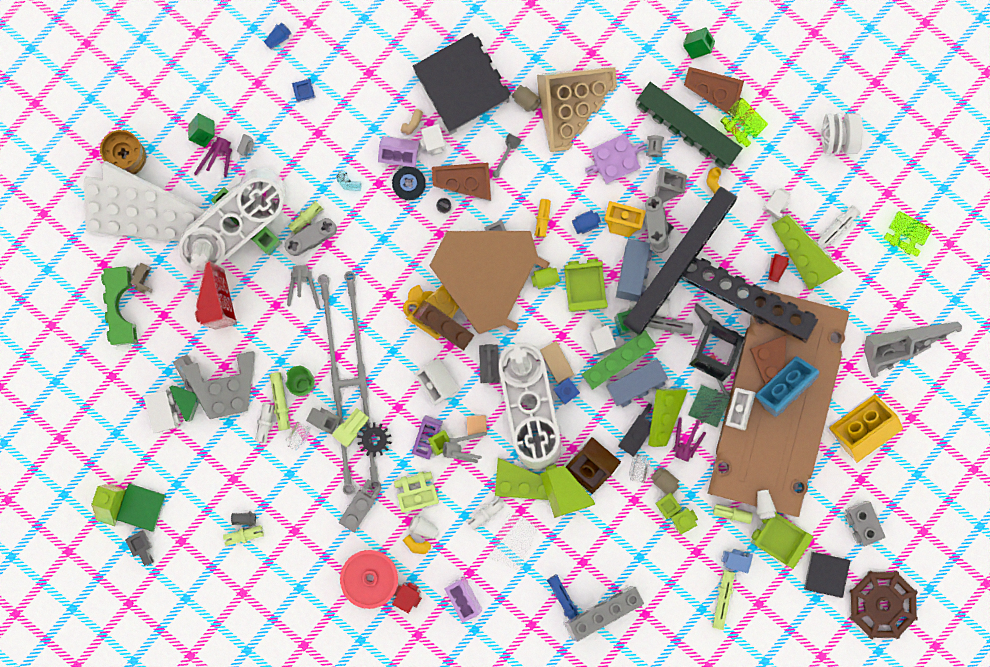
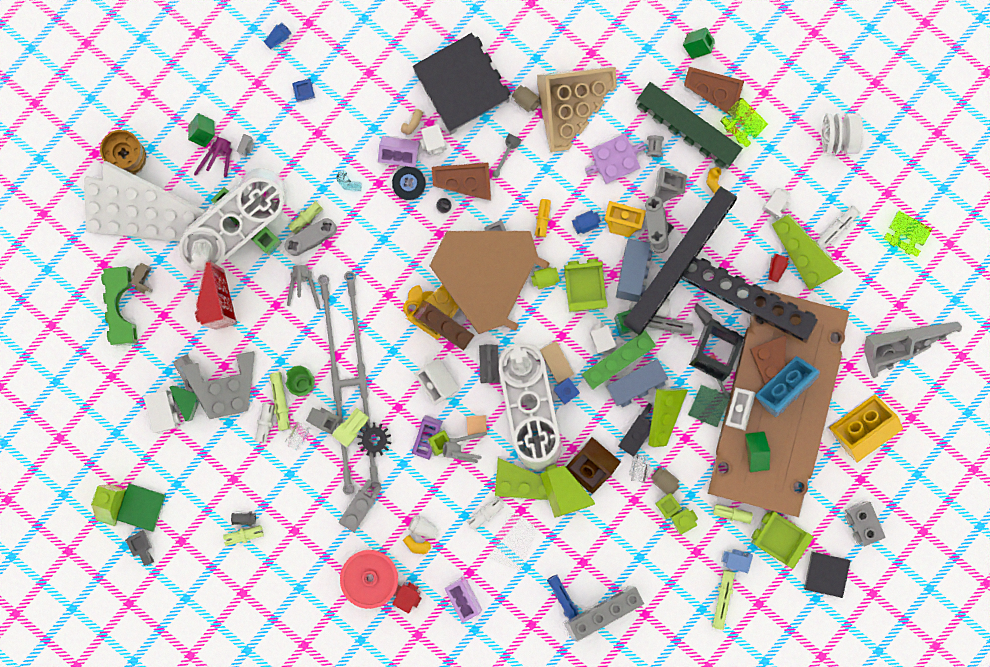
(419, 497): yellowish green plate -> none
(685, 451): magenta plant -> none
(757, 451): none -> green slope
(765, 505): white cone -> none
(872, 605): reddish brown plate -> none

